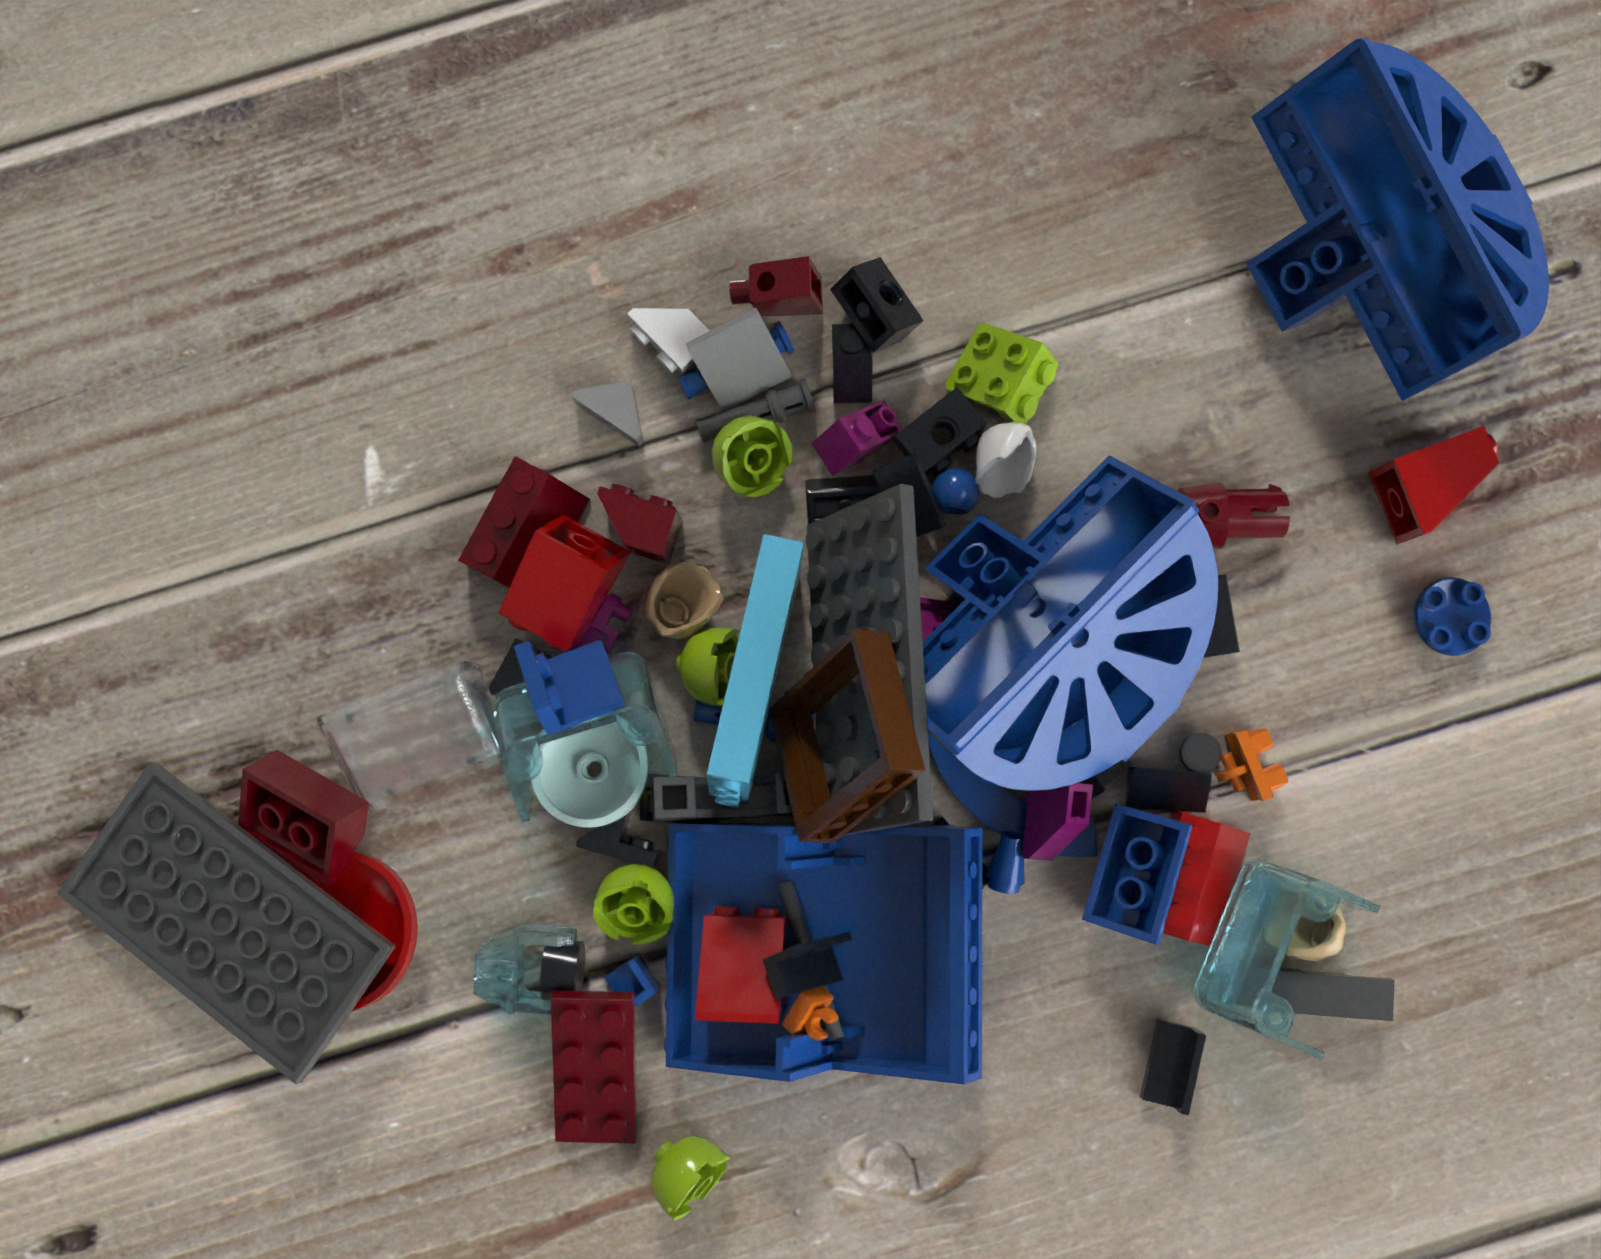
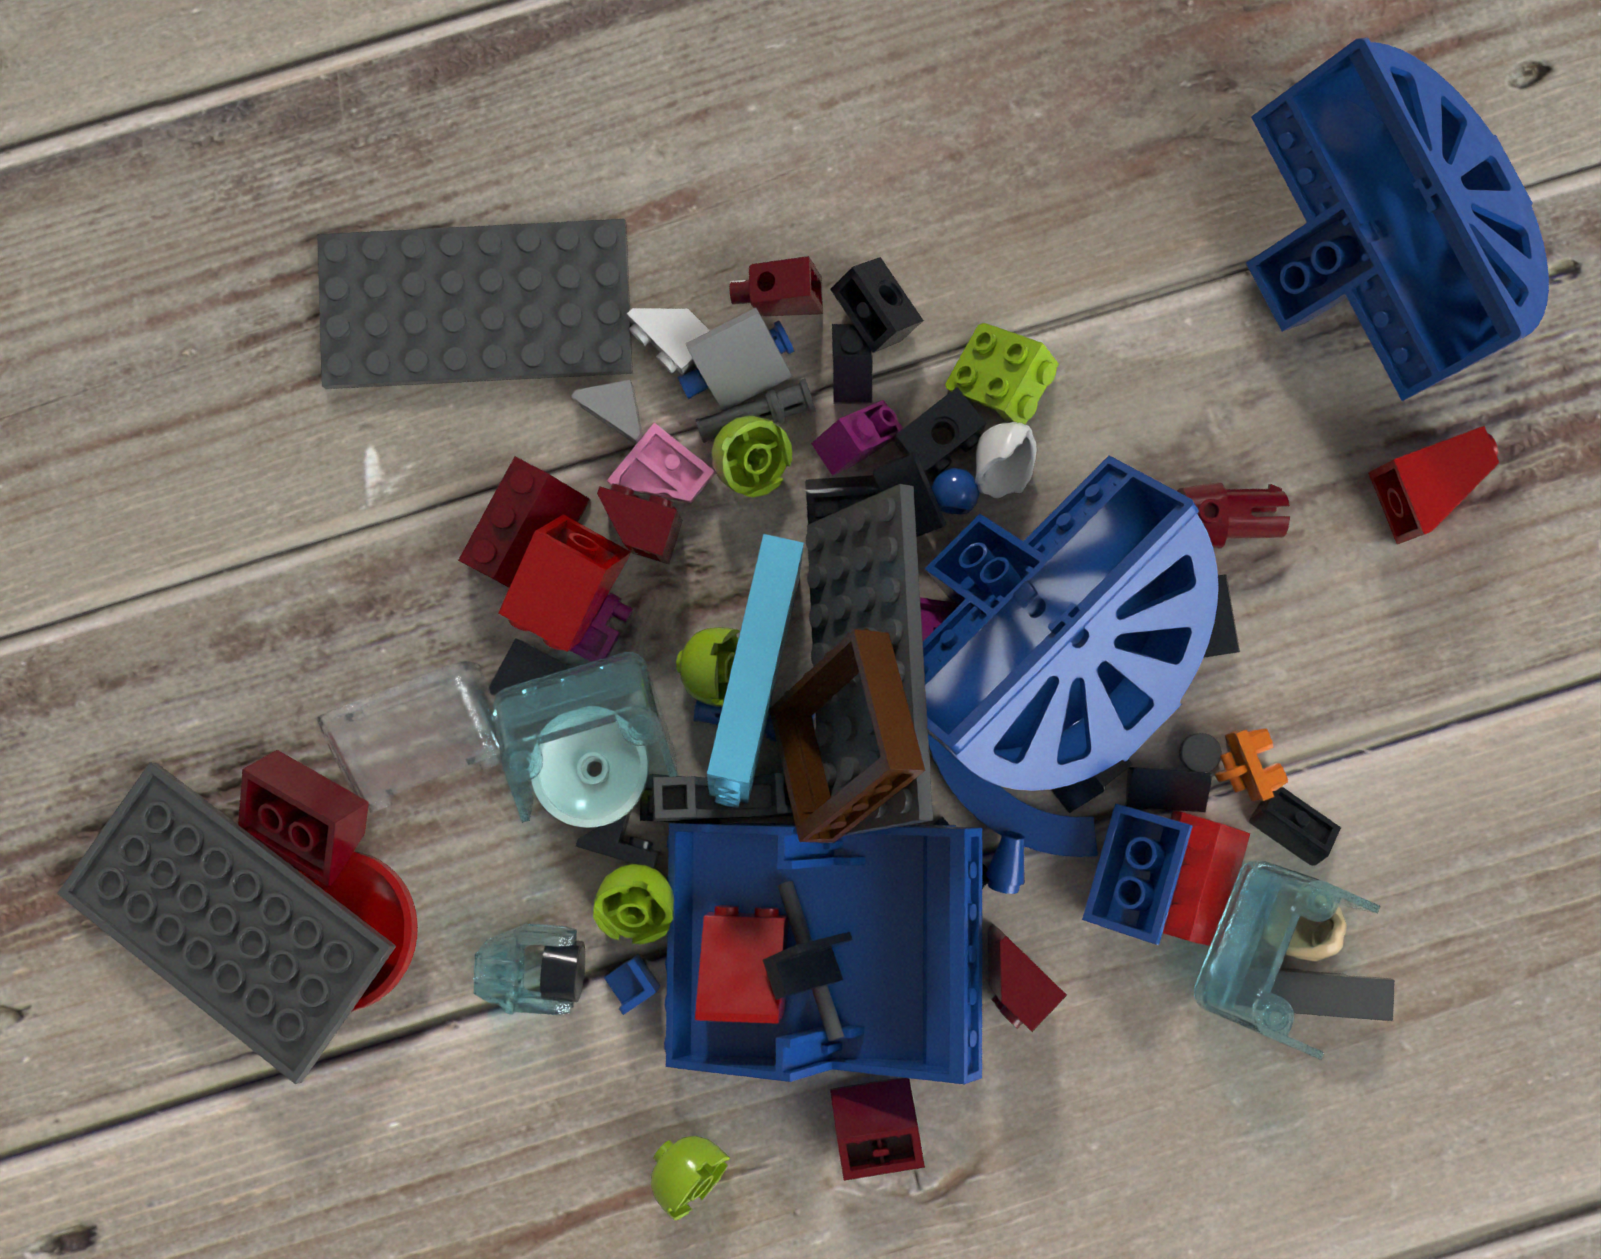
(474, 304): none -> dark grey plate
(570, 685): blue bracket -> none
(594, 1066): dark red plate -> none
(662, 468): none -> bright pink wing
(682, 600): tan hair -> none
(808, 1011): orange tile -> none
(876, 1128): none -> dark red slope
(1020, 986): none -> dark red slope
(1055, 819): magenta slope -> none
(1173, 1065): black panel -> none
(1296, 826): none -> black slope
(1453, 616): blue dish -> none

